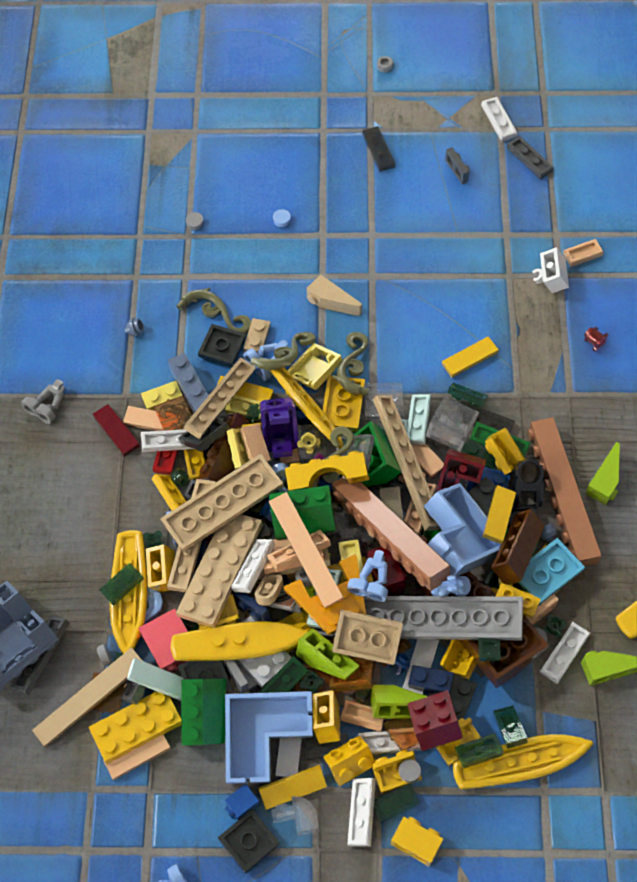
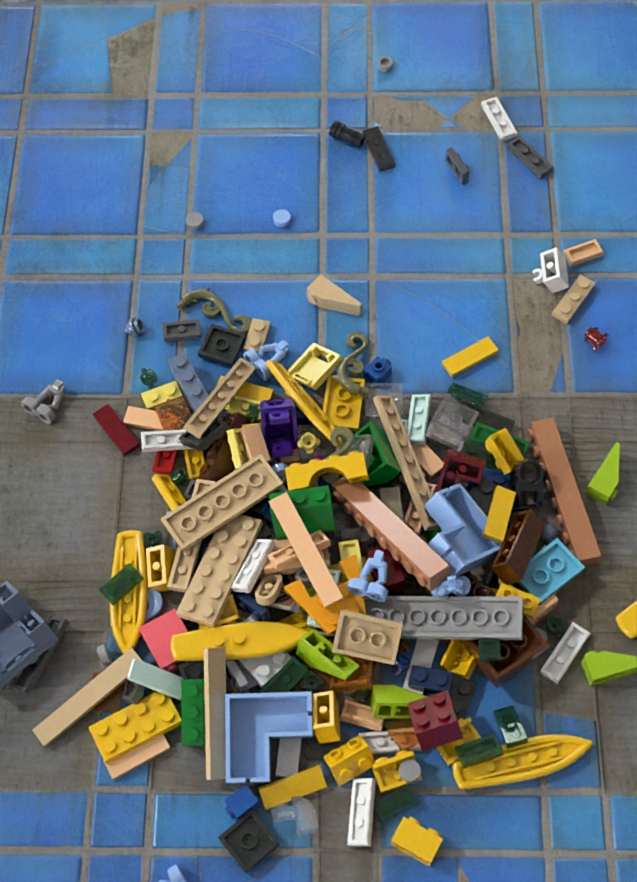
(148, 377): none -> clear green plate
(181, 330): none -> dark grey plate
(215, 712): none -> tan tile
(281, 352): olive plant -> none
(348, 135): none -> black axle
(377, 370): none -> blue brick
(573, 299): none -> tan plate

